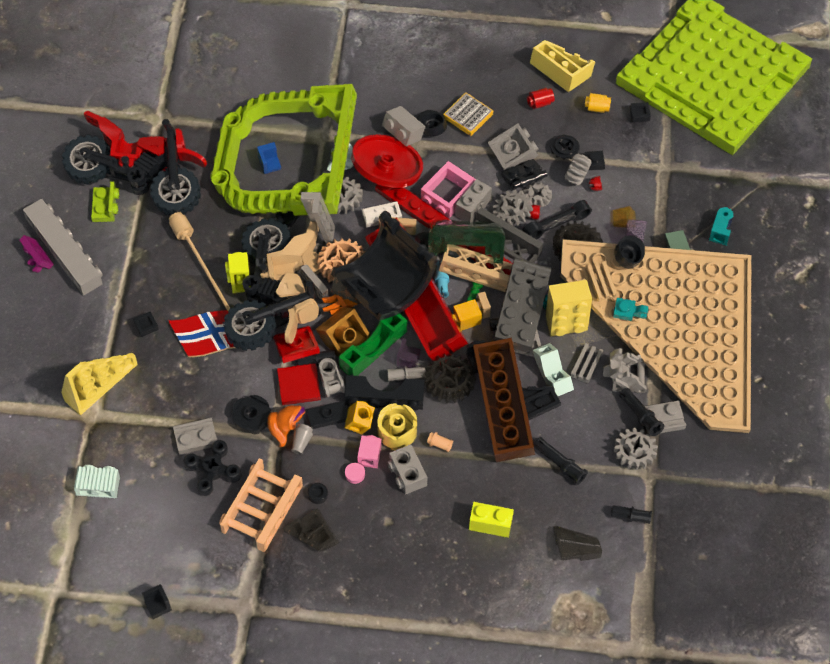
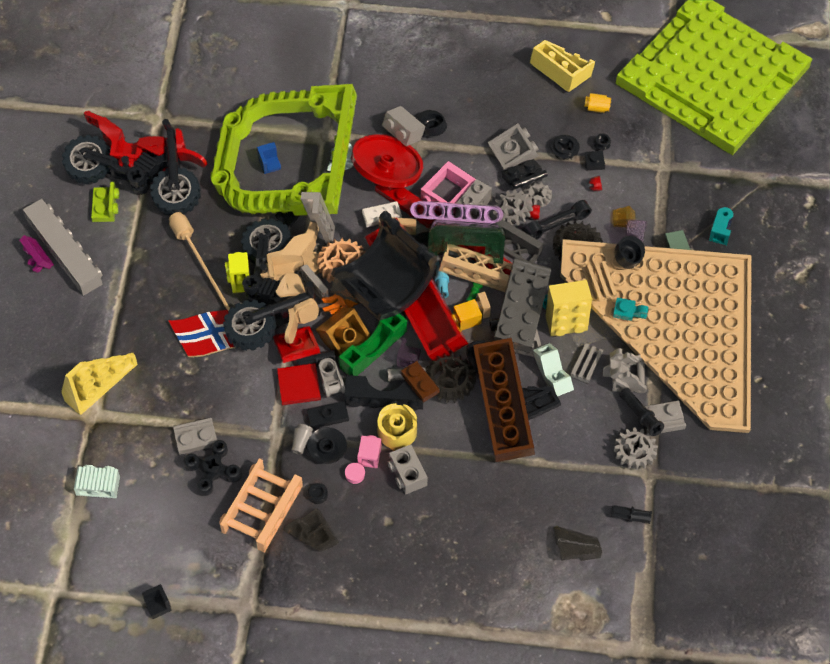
(145, 324): black plate -> none
(251, 424): black plate -> none
(283, 421): orange hair -> none
(324, 438): none -> black dish
(352, 195): light grey gear -> none
(355, 422): yellow brick -> none
(420, 381): none -> reddish brown plate
(439, 441): light nougat pin -> none
(447, 214): none -> lavender beam
(468, 114): tile -> none
(491, 519): neon yellow brick -> none
(540, 98): red brick -> none
(567, 465): black pin -> none
(577, 169): light grey gear -> none
(600, 139): none -> black plate
(640, 112): black plate -> none

